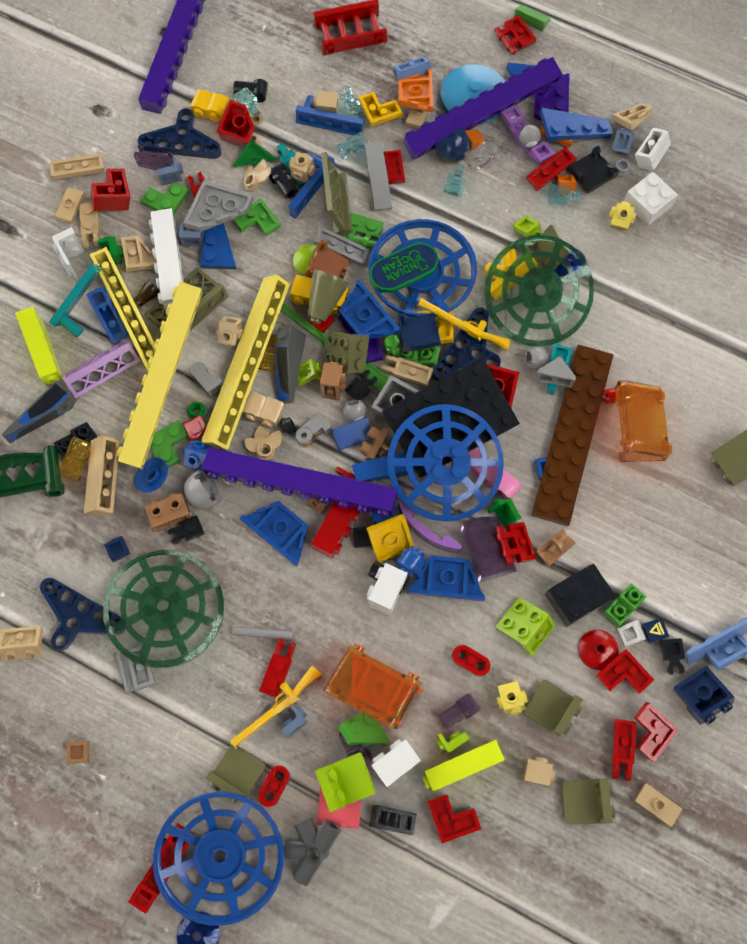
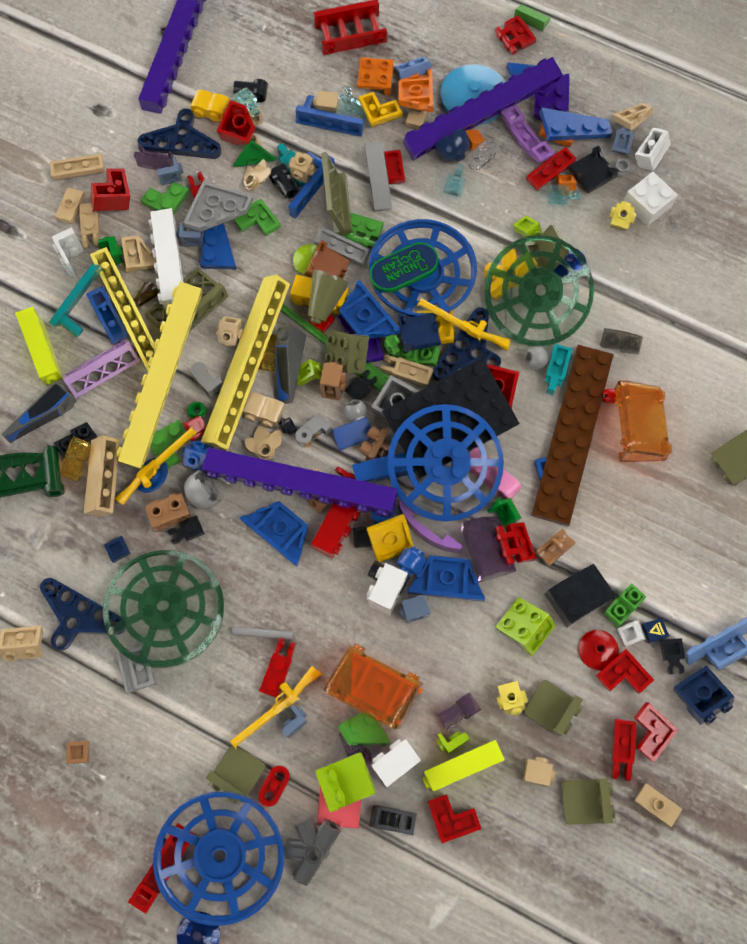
(147, 472): none -> yellow piece
(354, 143): clear light blue plate -> none
(376, 74): none -> orange piece
(414, 609): none -> sand blue brick
(471, 660): red plate -> none
(530, 136): light grey piece -> none
(556, 373): light grey slope -> none
(621, 340): none -> clear smoke slope

